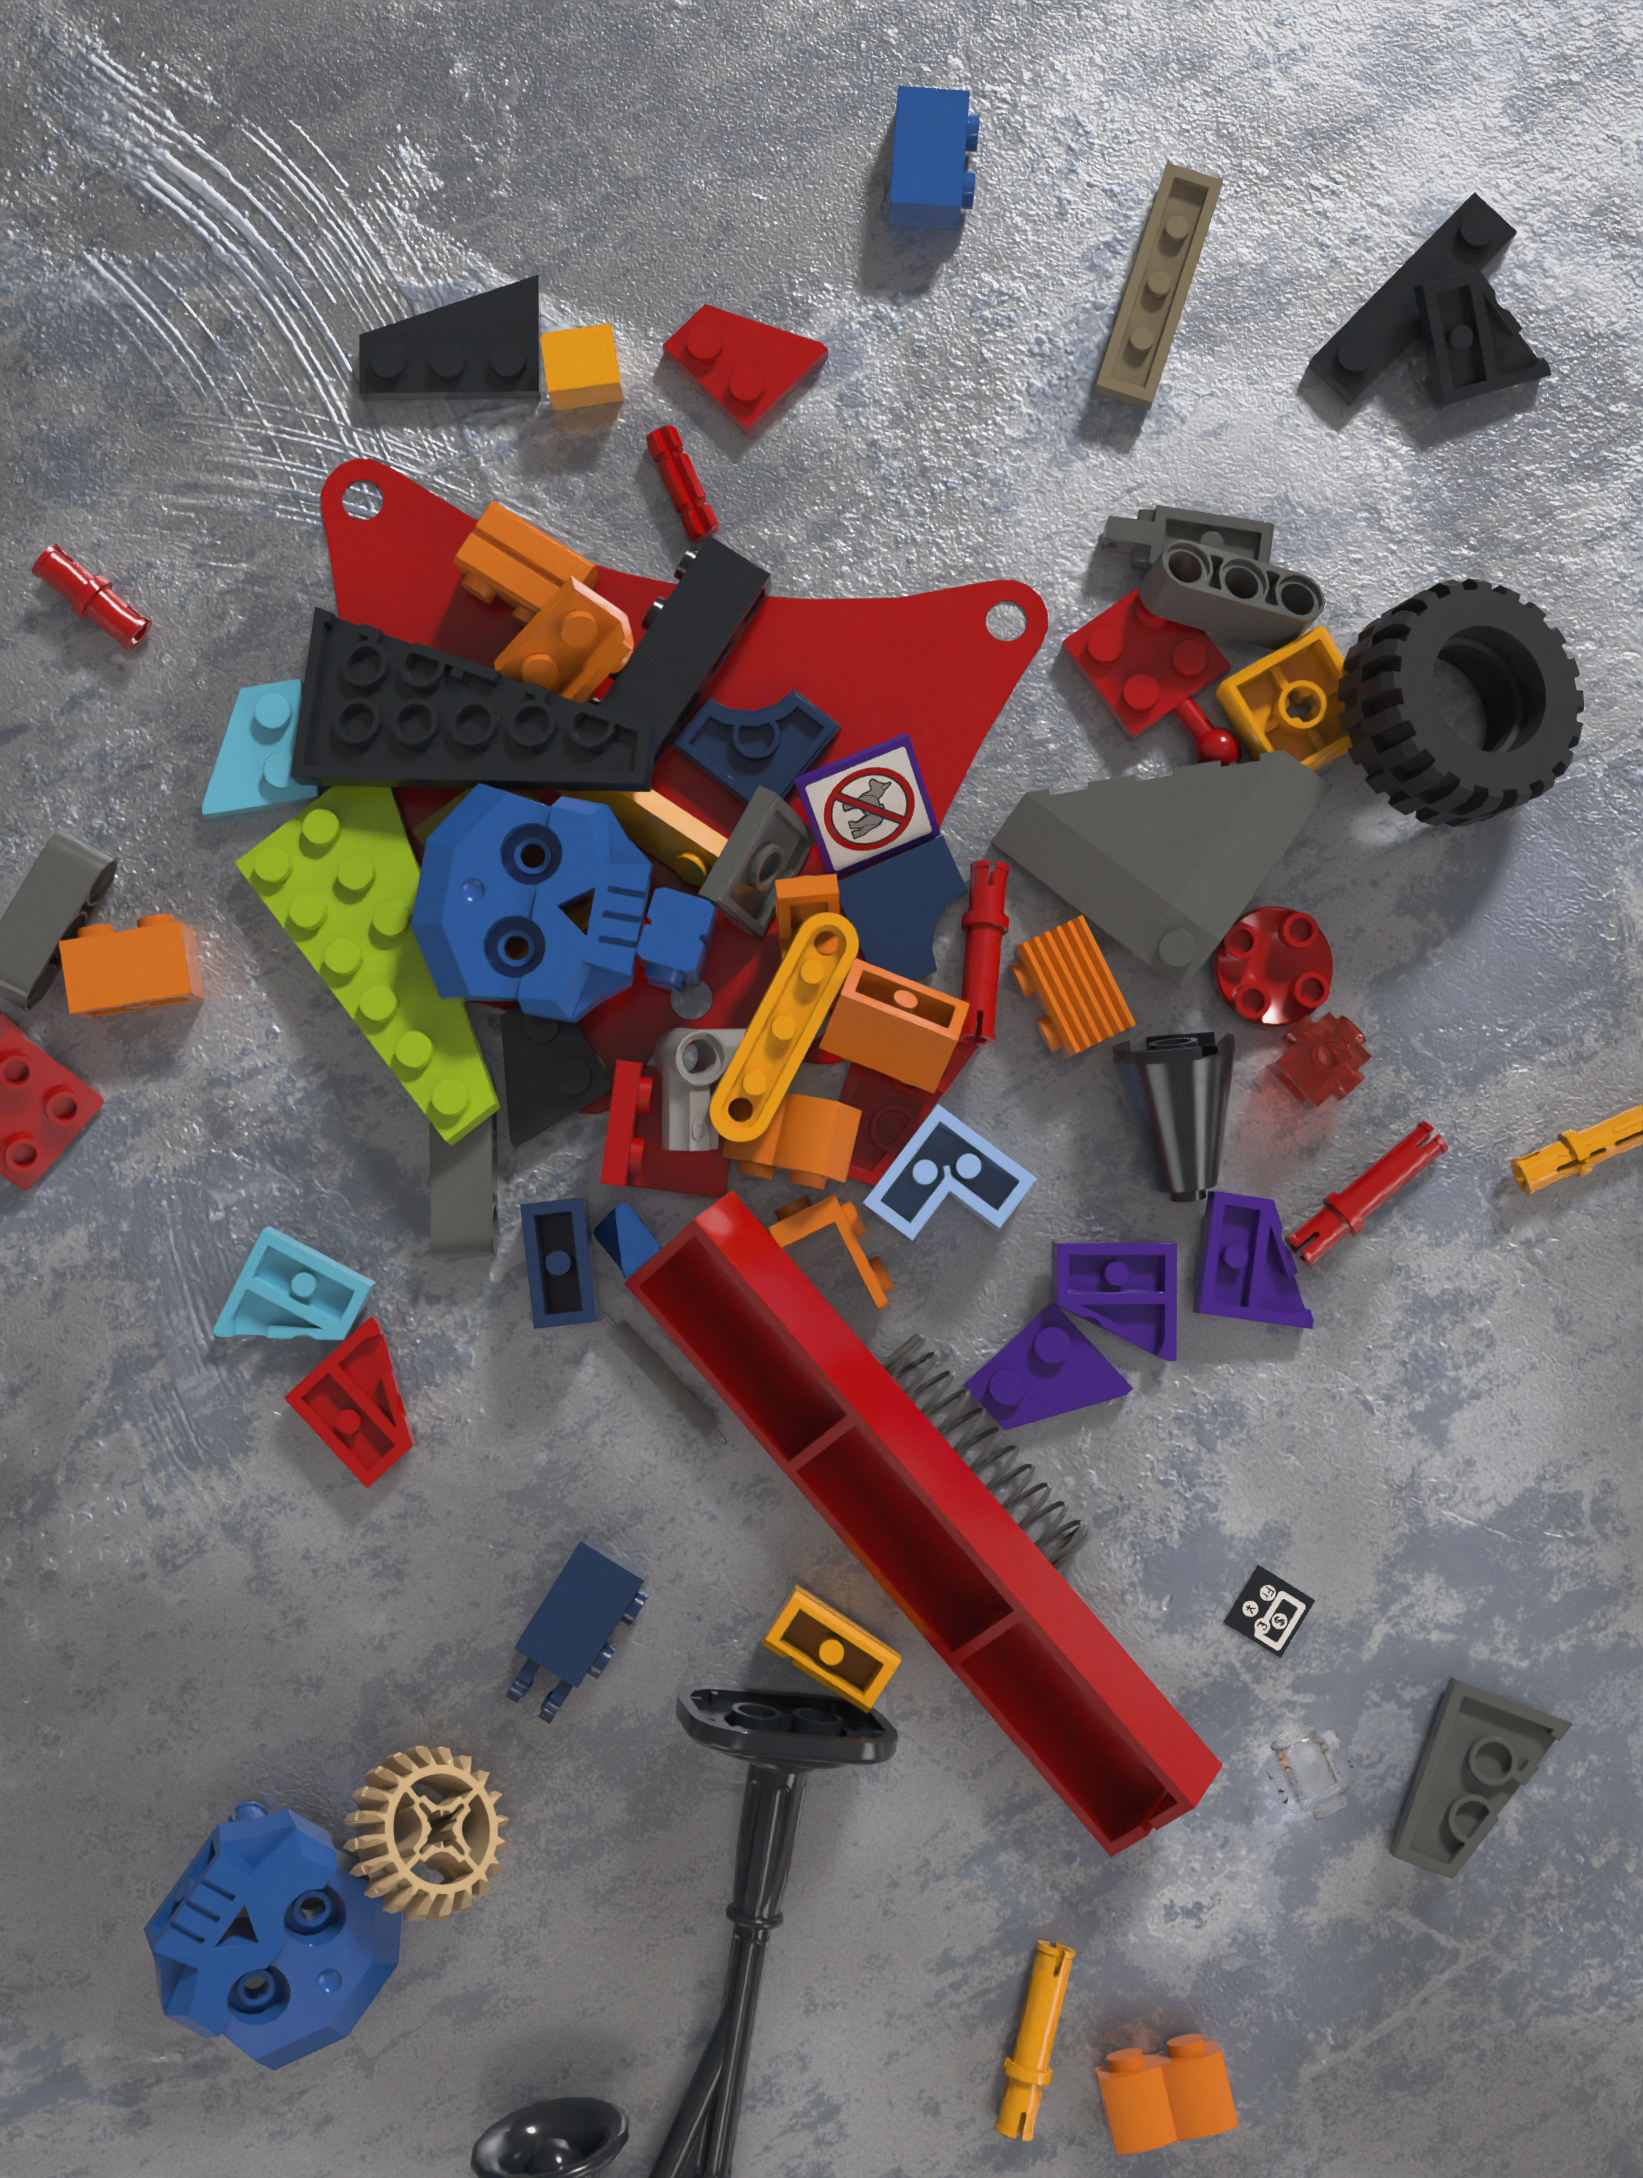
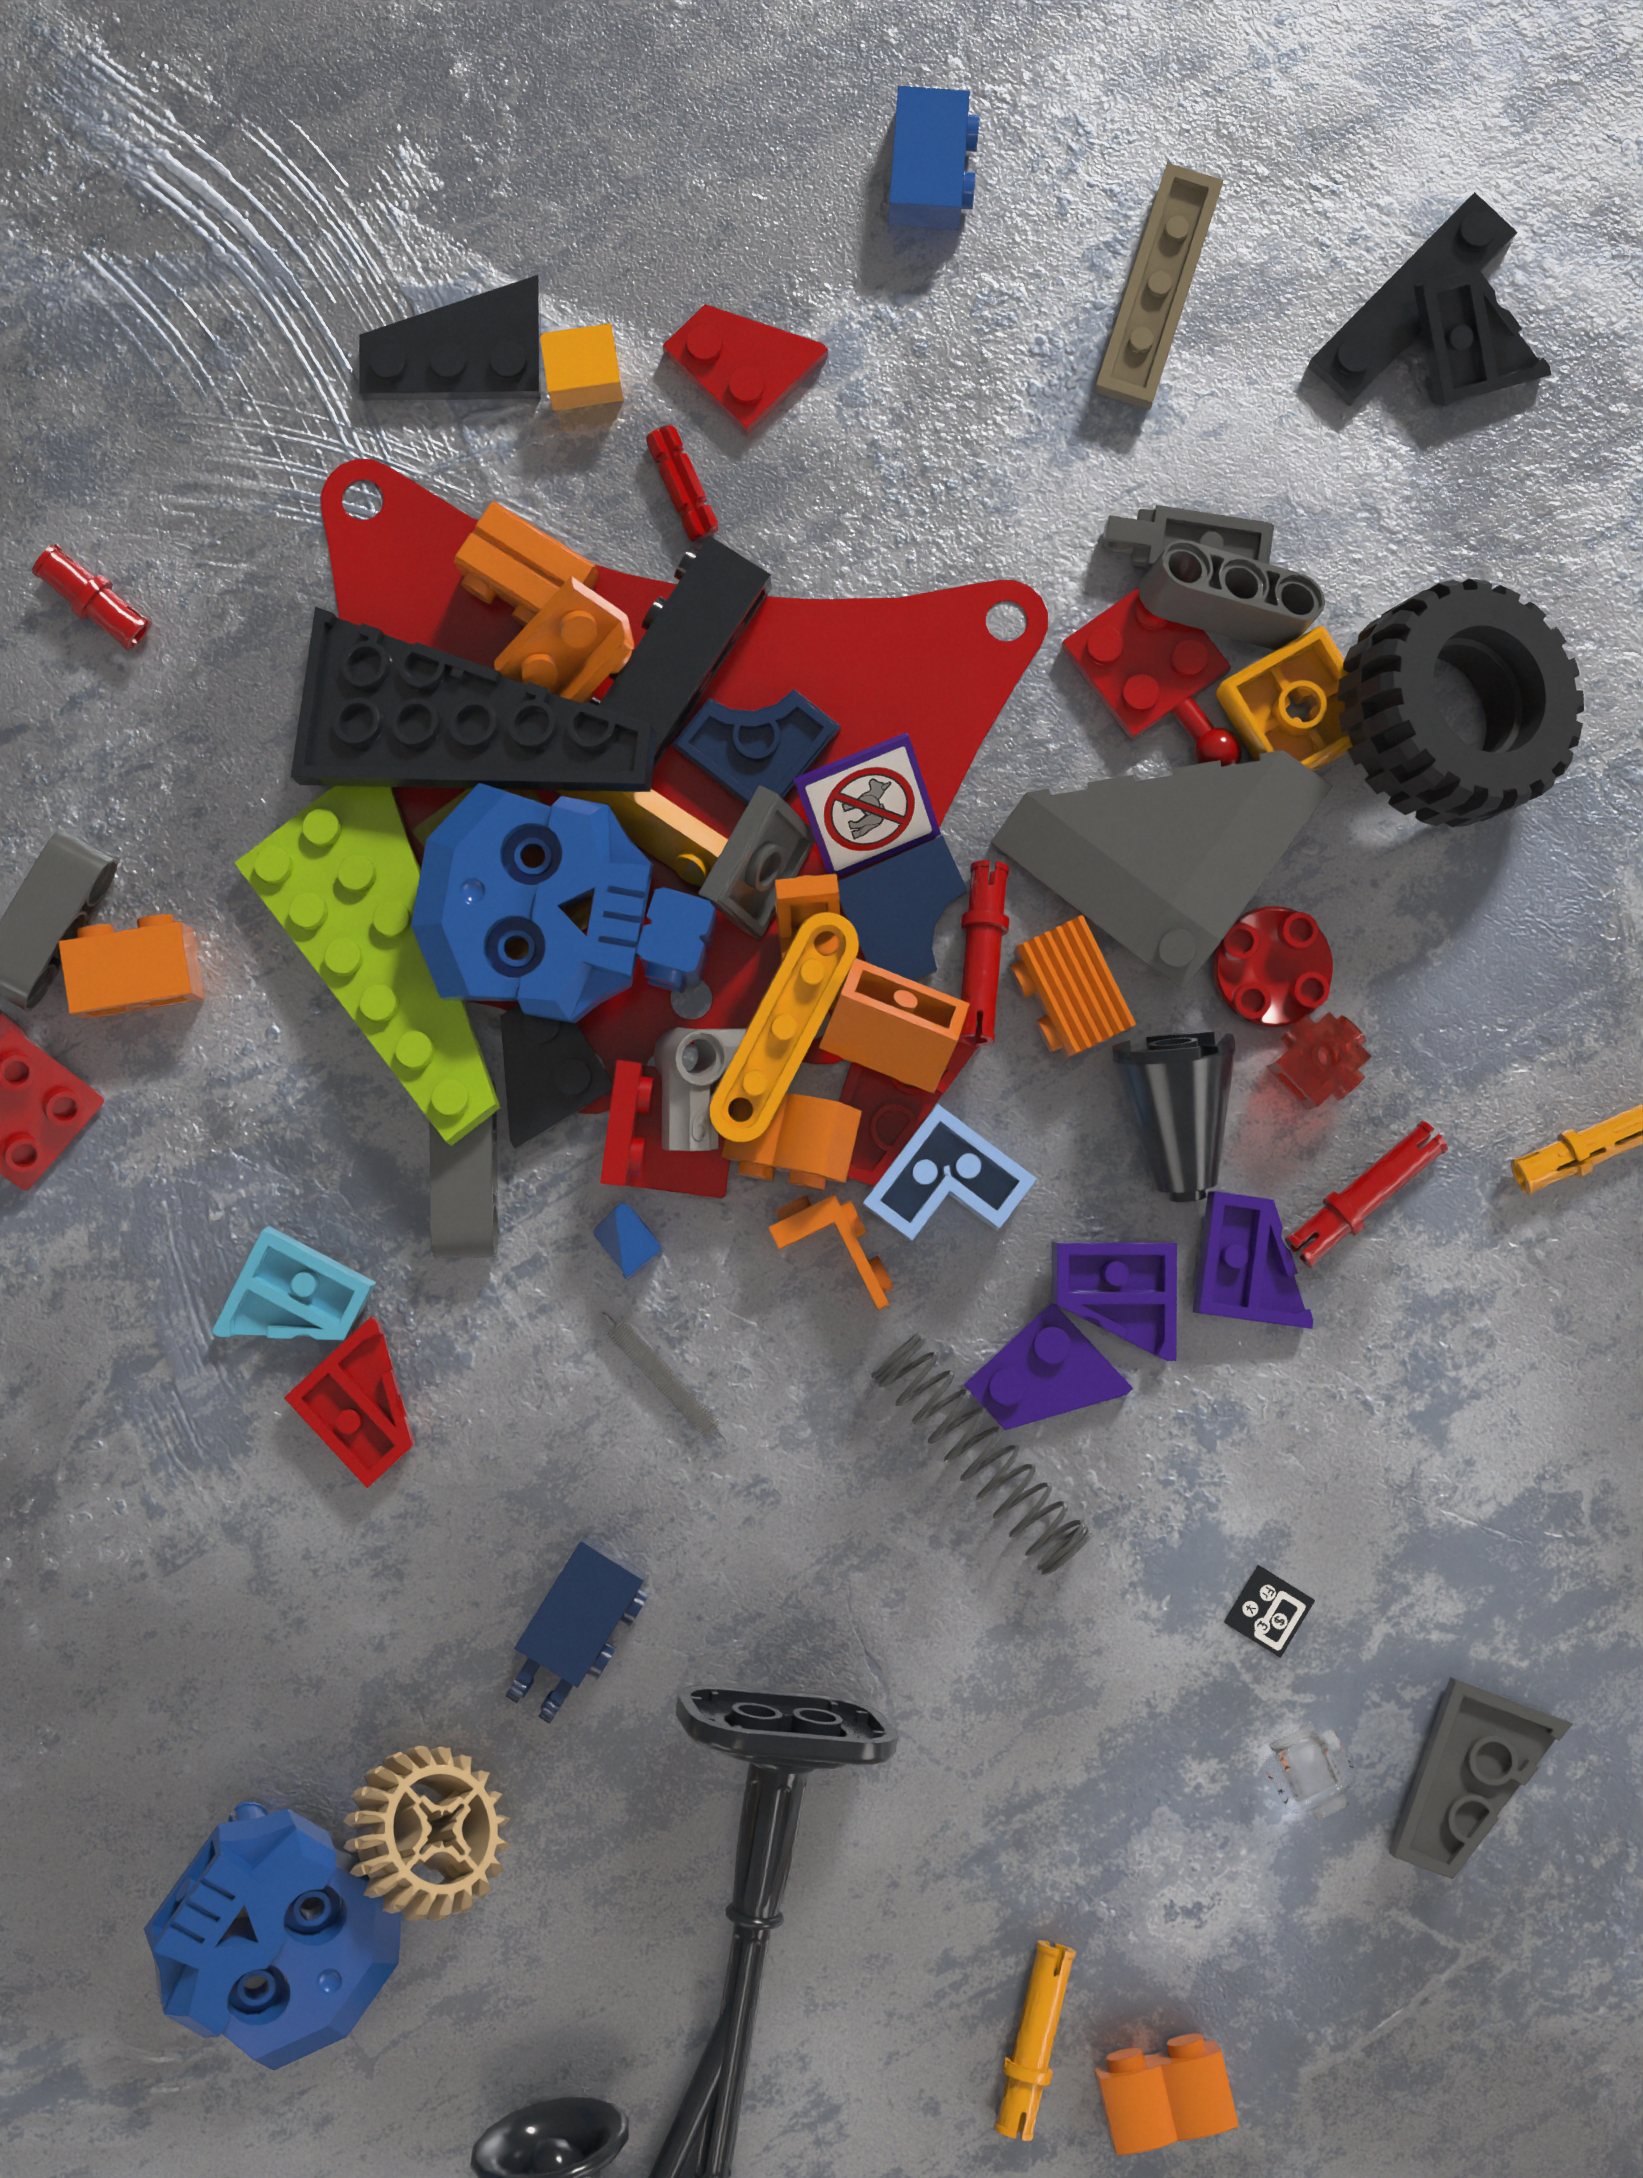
(259, 753): medium azure wing -> none
(560, 1262): dark blue brick -> none
(831, 1648): light orange brick -> none
(925, 1526): red piece -> none

